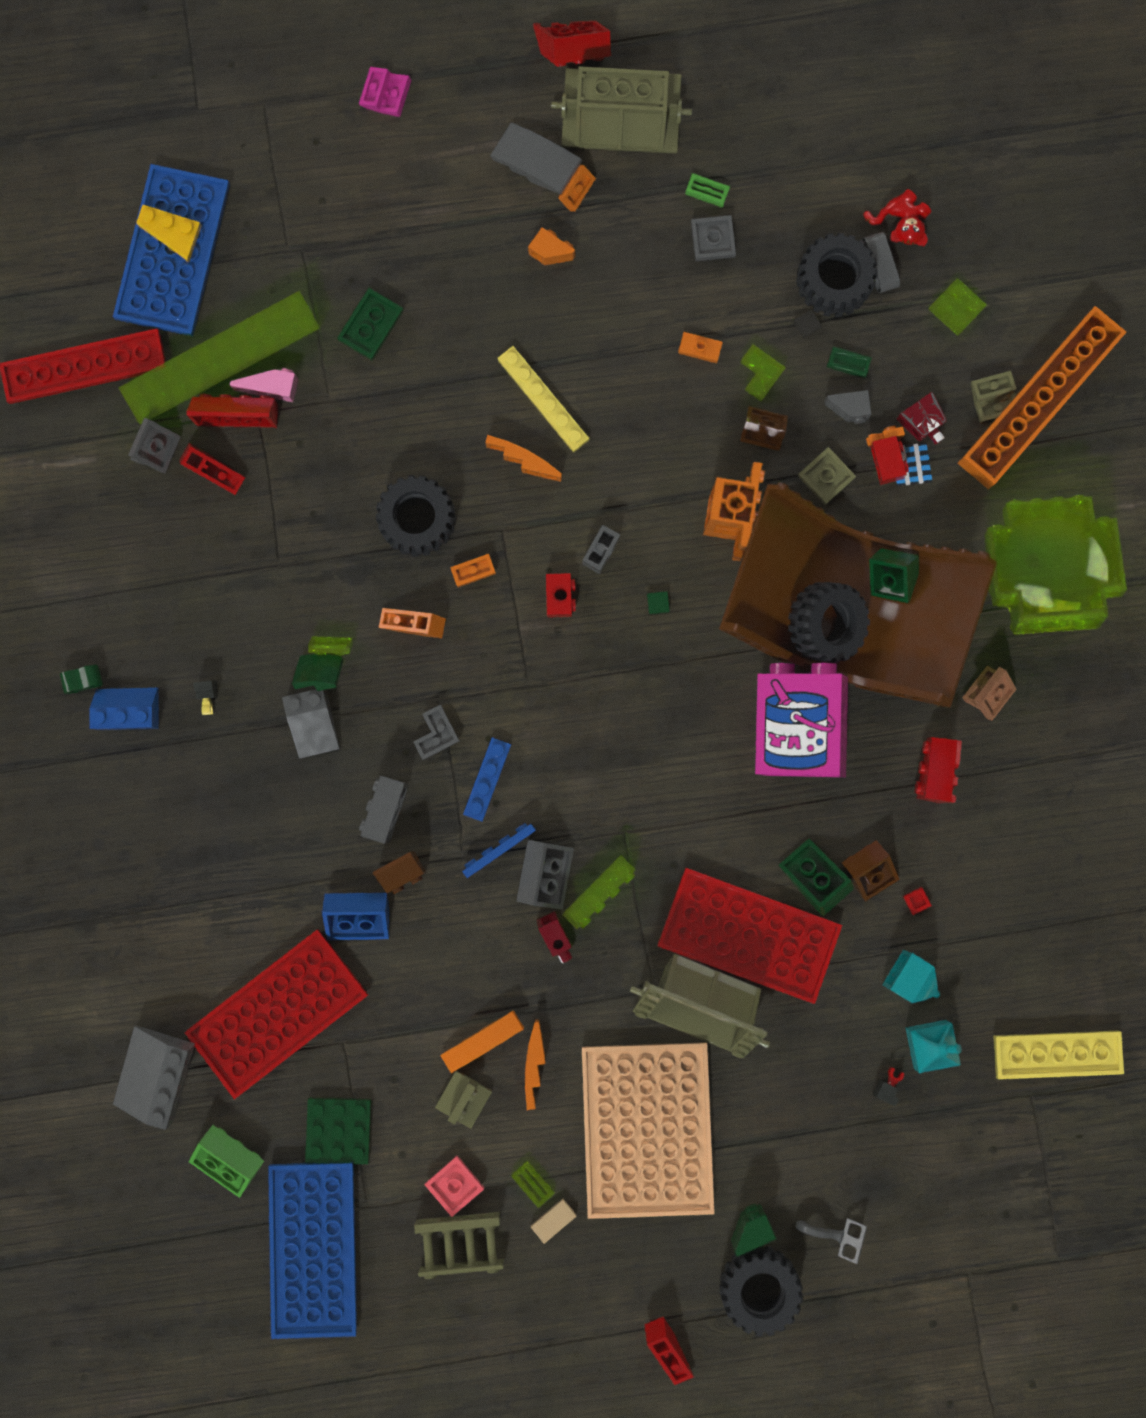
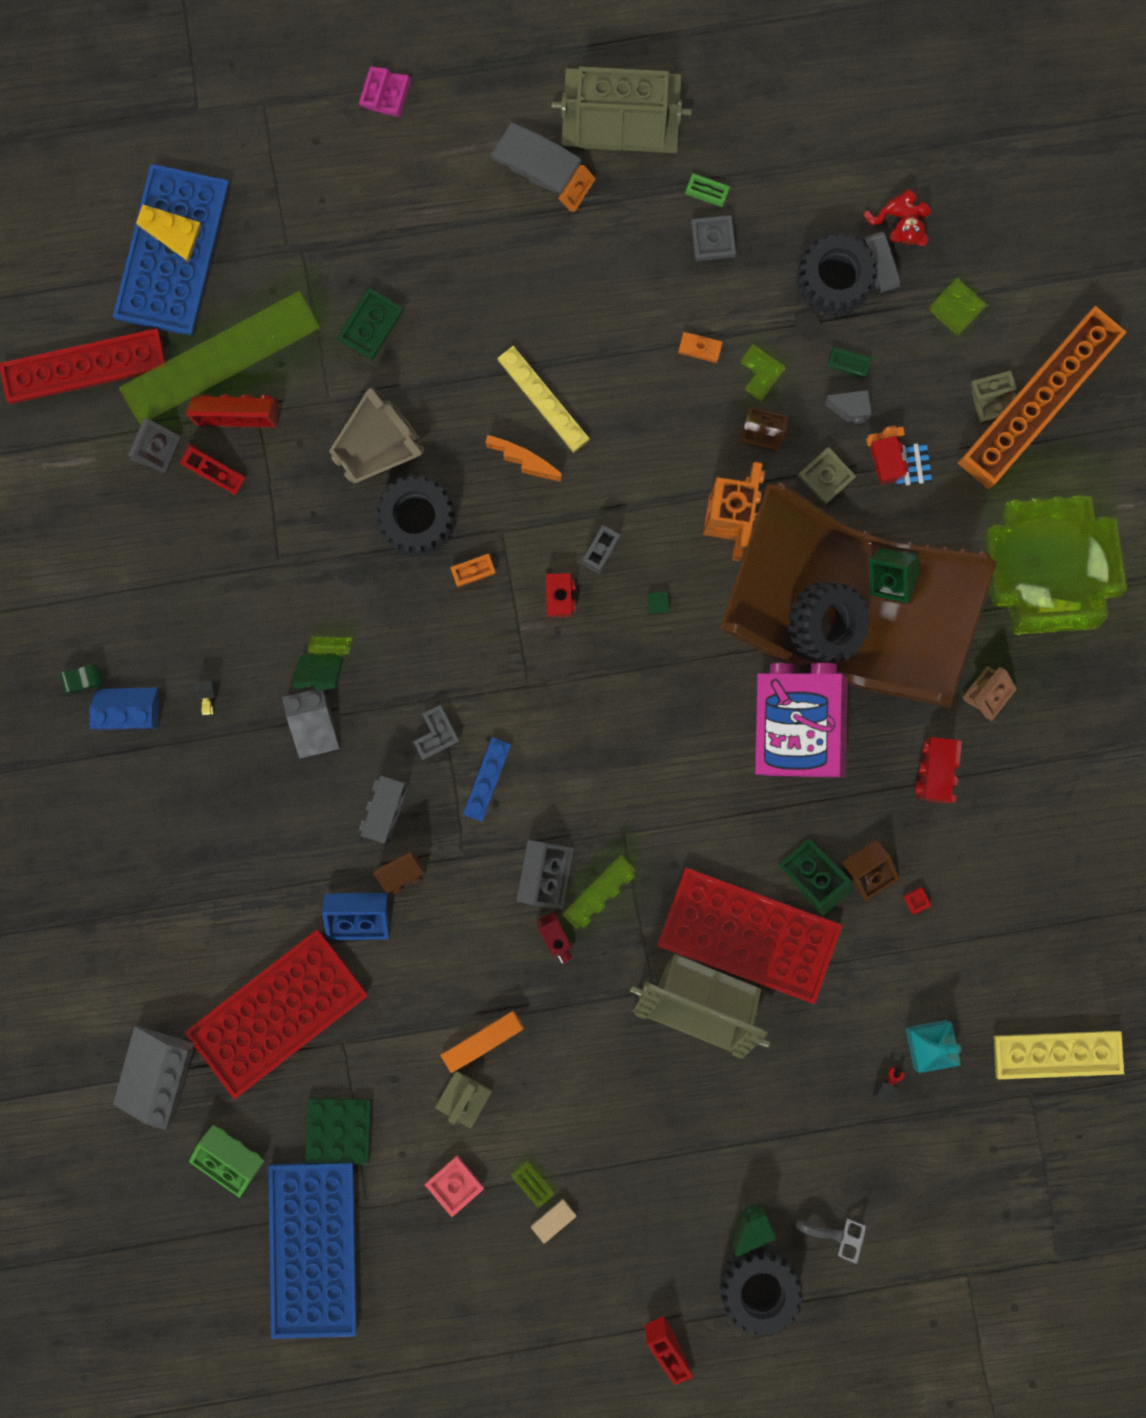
(274, 383): bright pink slope -> none
(374, 439): none -> dark tan cone
(412, 622): orange slope -> none
(447, 1226): olive fence -> none
(491, 854): blue plate -> none
(535, 1057): orange slope -> none
(550, 249): orange slope -> none
(573, 43): red wedge -> none
(647, 1130): light nougat plate -> none
(912, 978): teal piece -> none
(924, 419): dark red torso -> none

